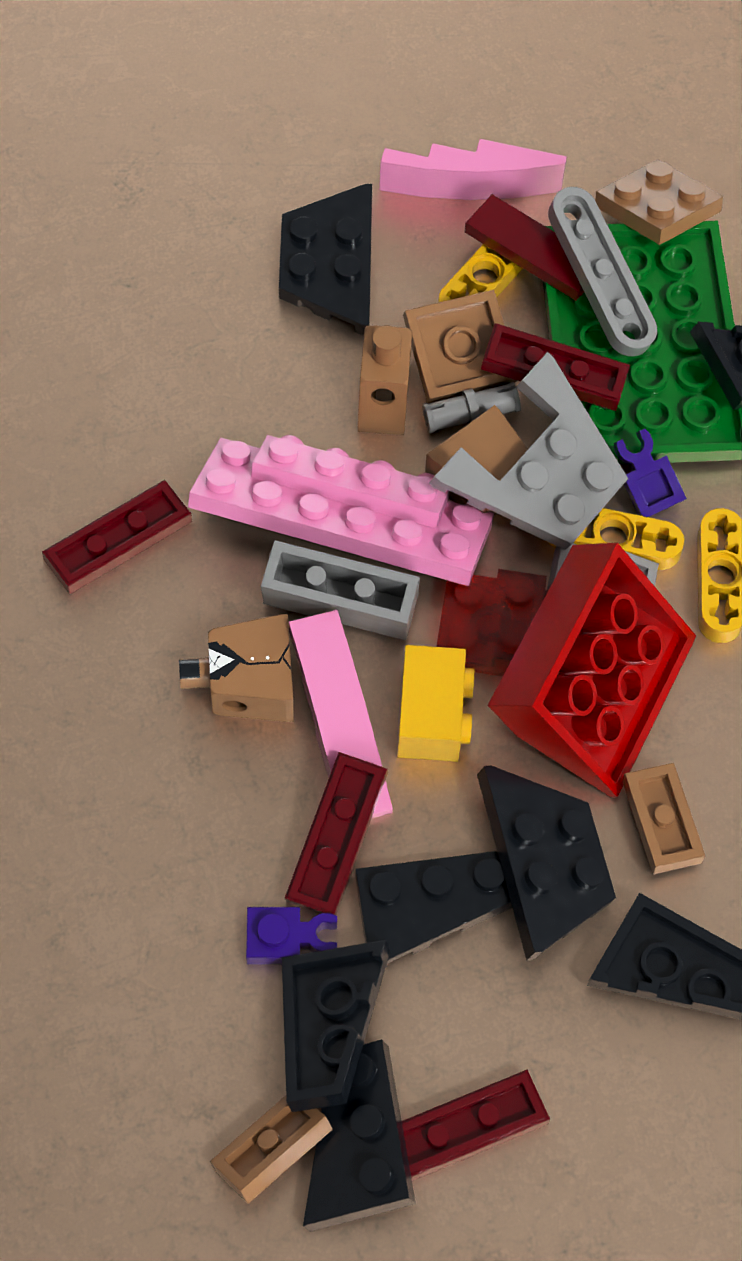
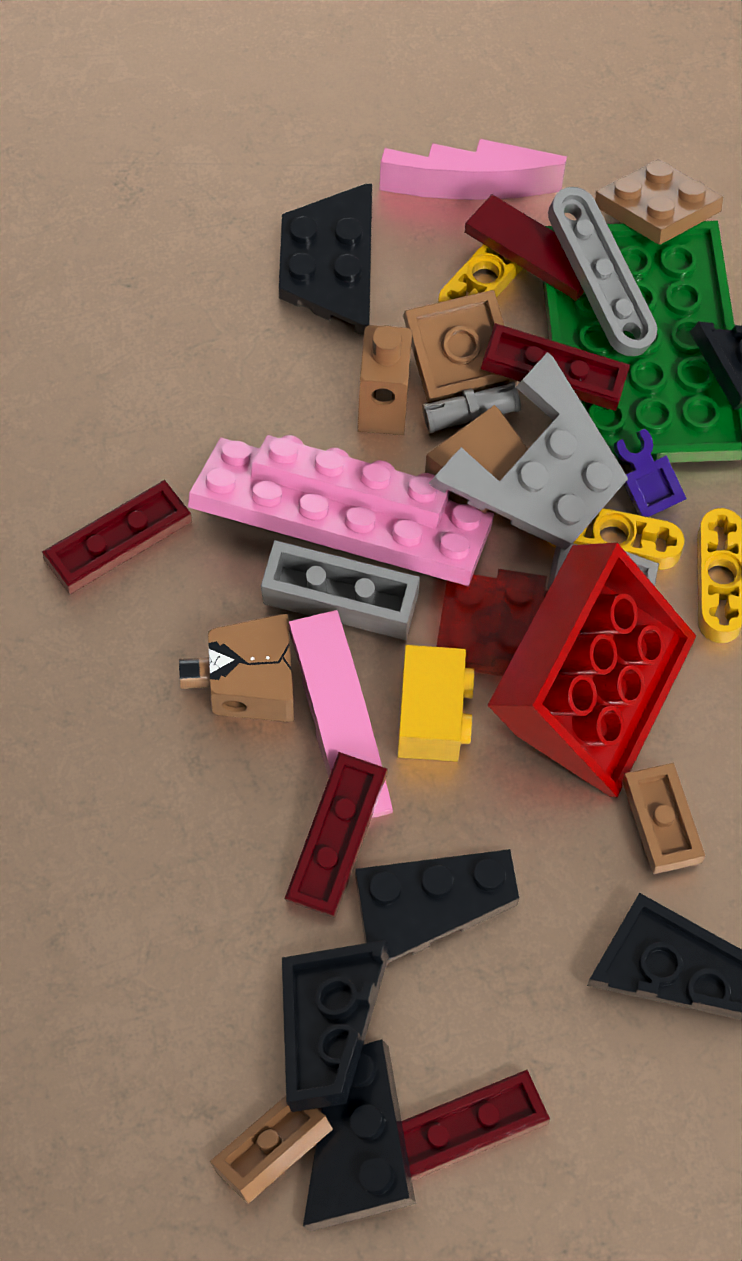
(279, 934): dark purple plate -> none
(546, 857): black wing -> none

